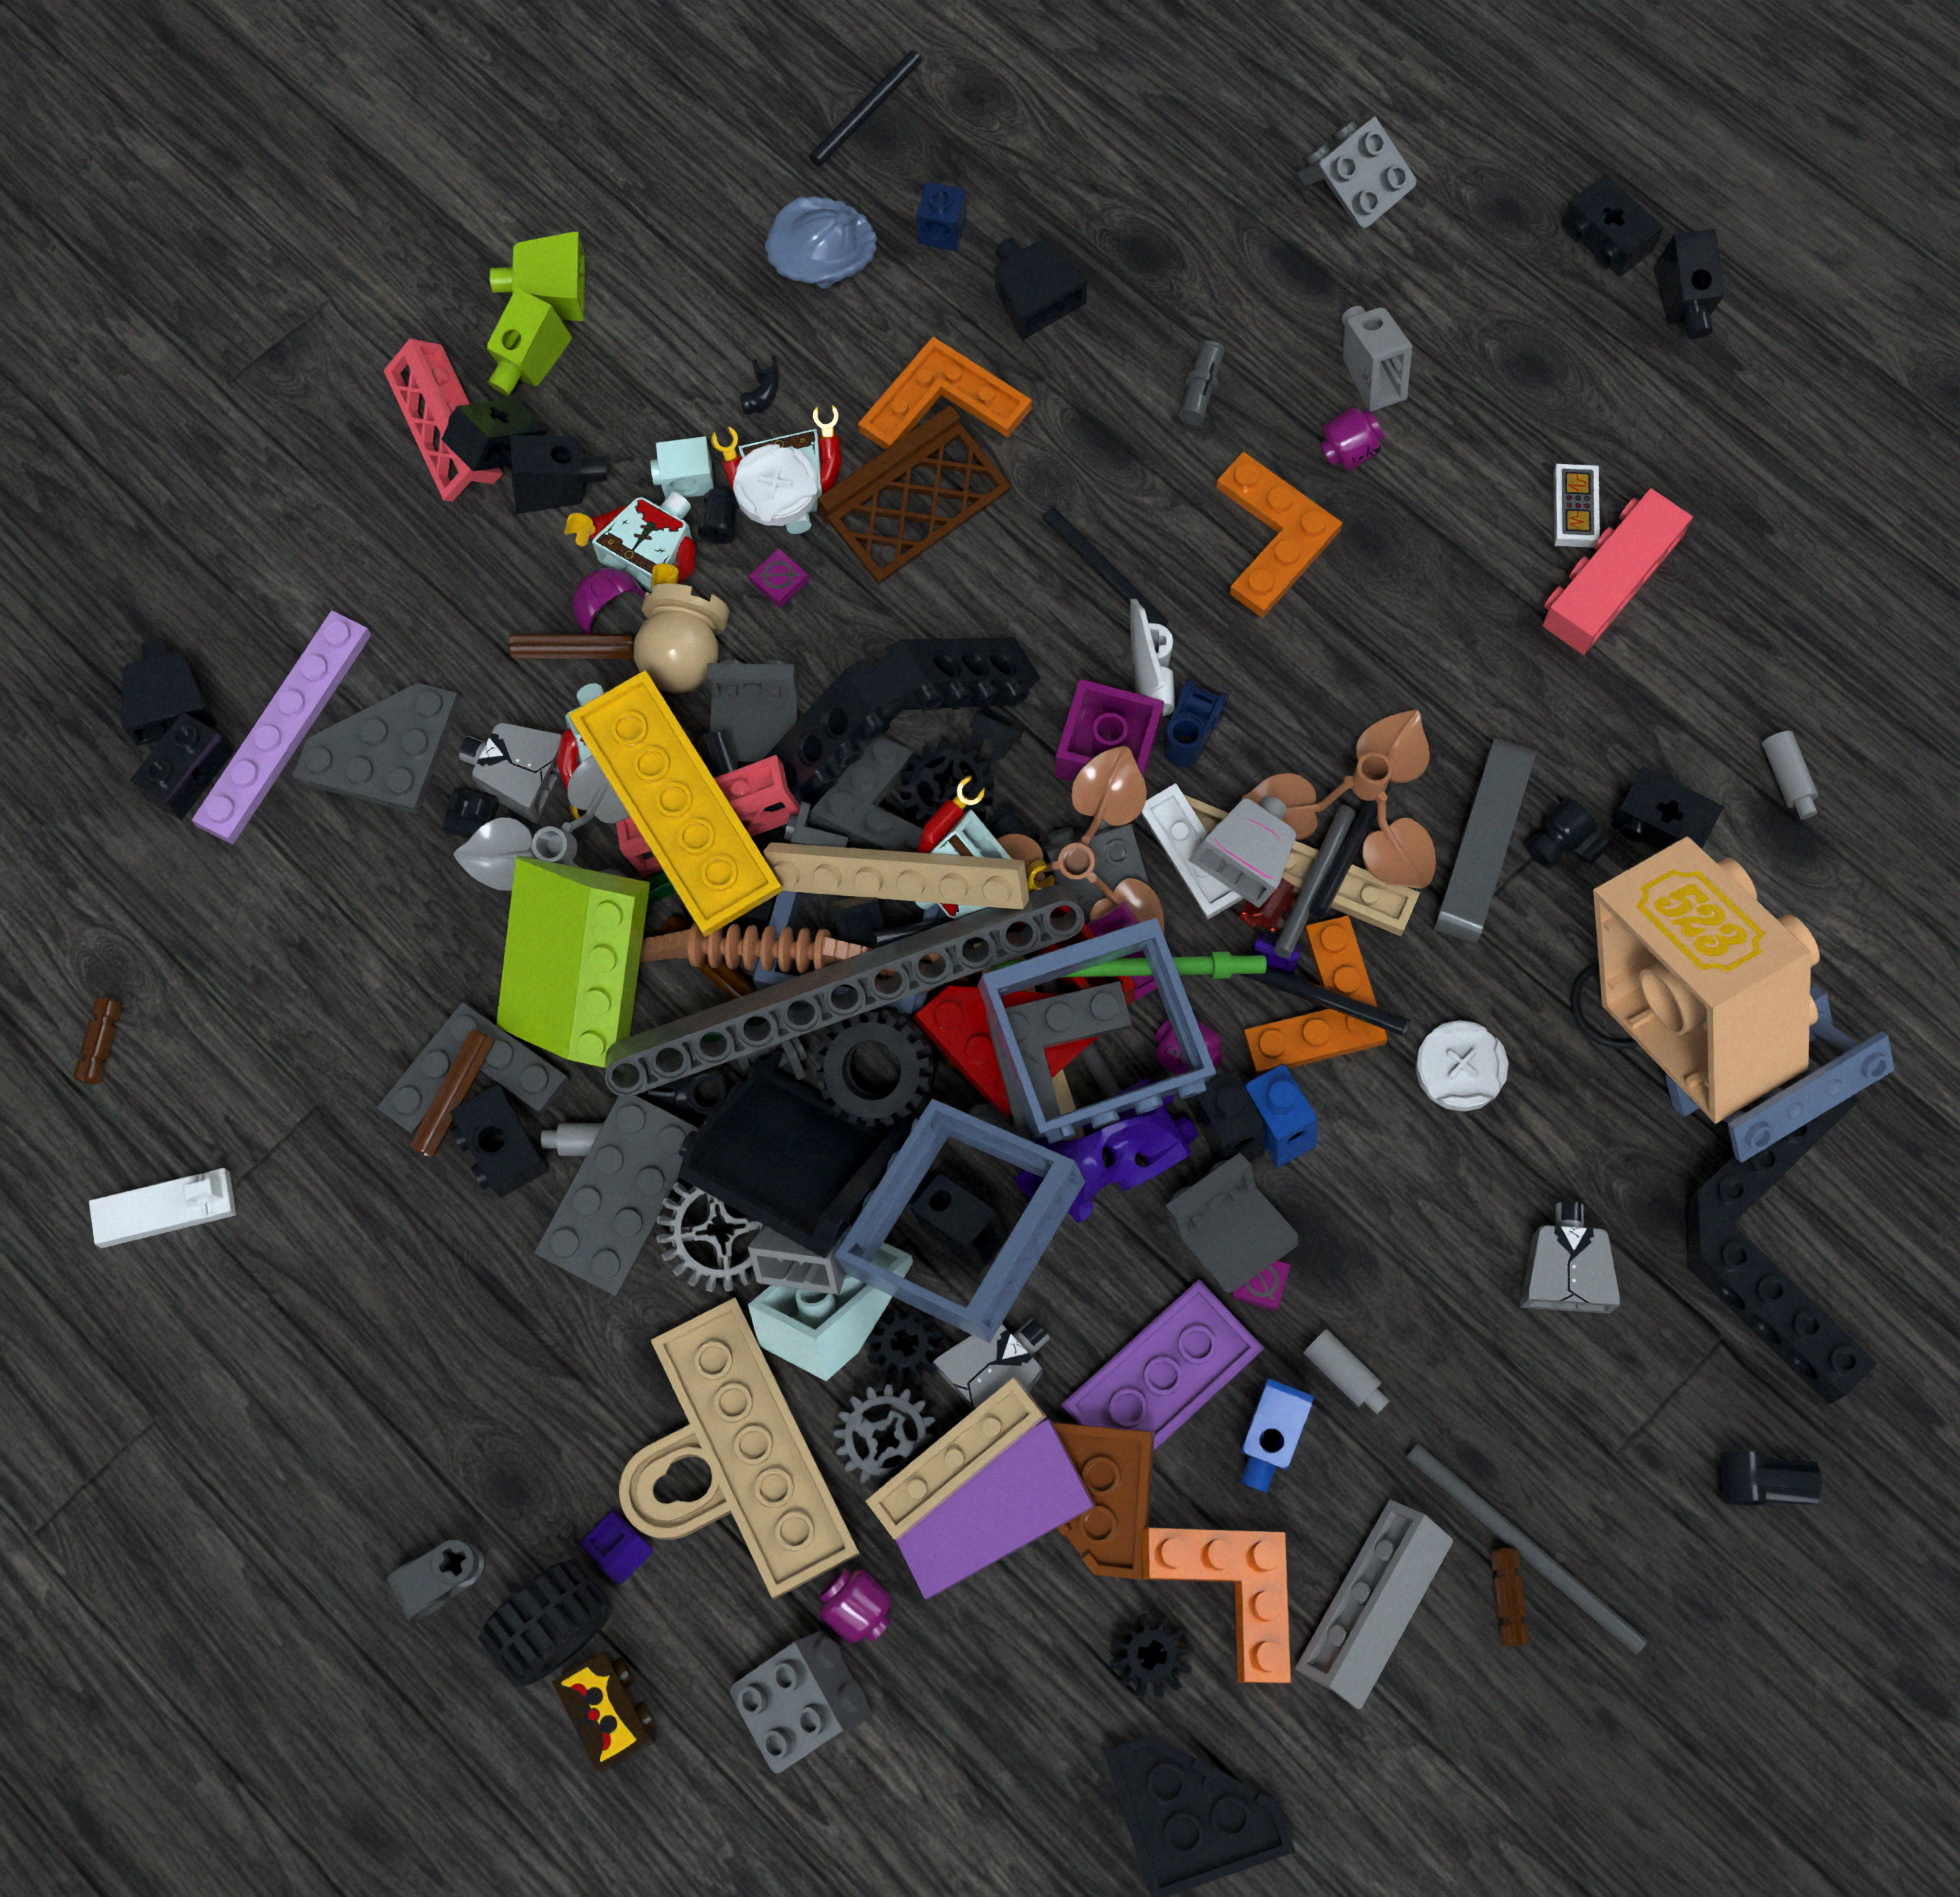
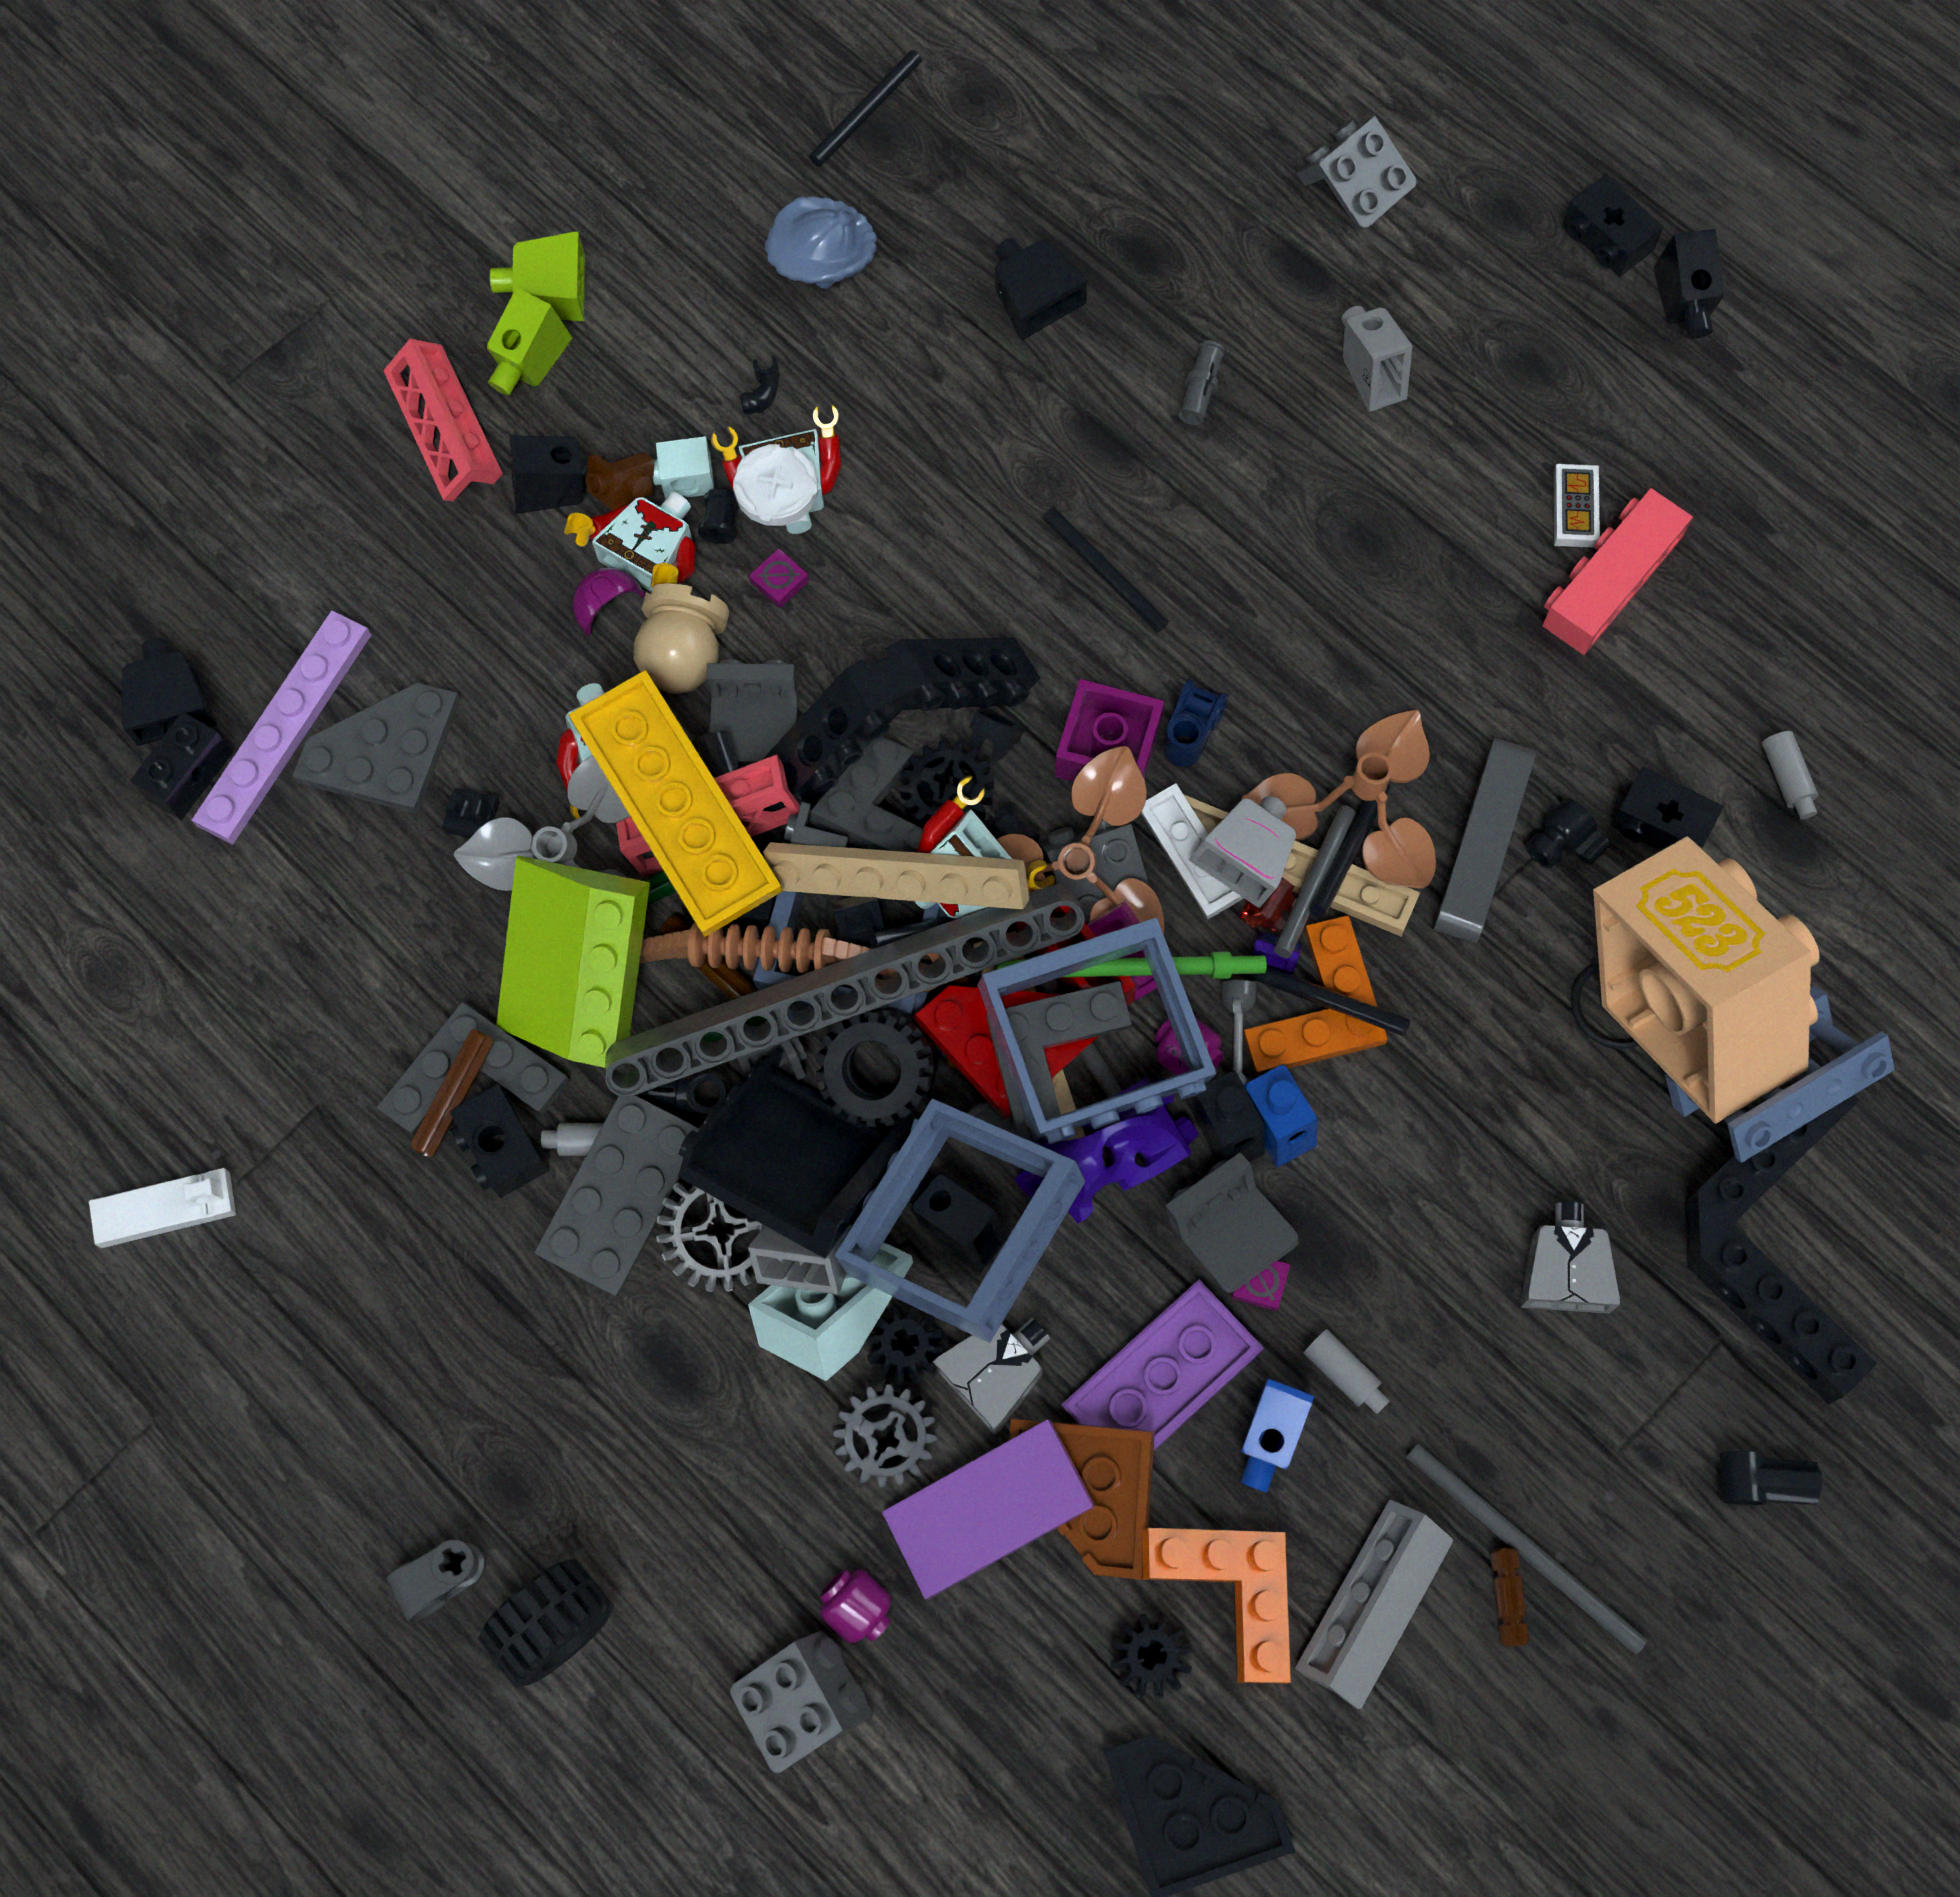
(97, 1041): reddish brown axle -> none
(482, 432): black brick -> none
(515, 767): light grey torso -> none
(571, 646): reddish brown axle -> none
(606, 1710): brick -> none
(616, 1547): dark purple slope -> none
(621, 481): none -> reddish brown bracket
(753, 1452): tan plate -> none
(891, 466): reddish brown fence -> none
(941, 216): dark blue brick -> none
(943, 372): orange plate -> none
(955, 1458): tan plate -> none
(1150, 666): white panel -> none
(1238, 998): none -> hinge
(1301, 527): orange plate -> none
(1351, 438): magenta head -> none
(1461, 1066): white tile -> none

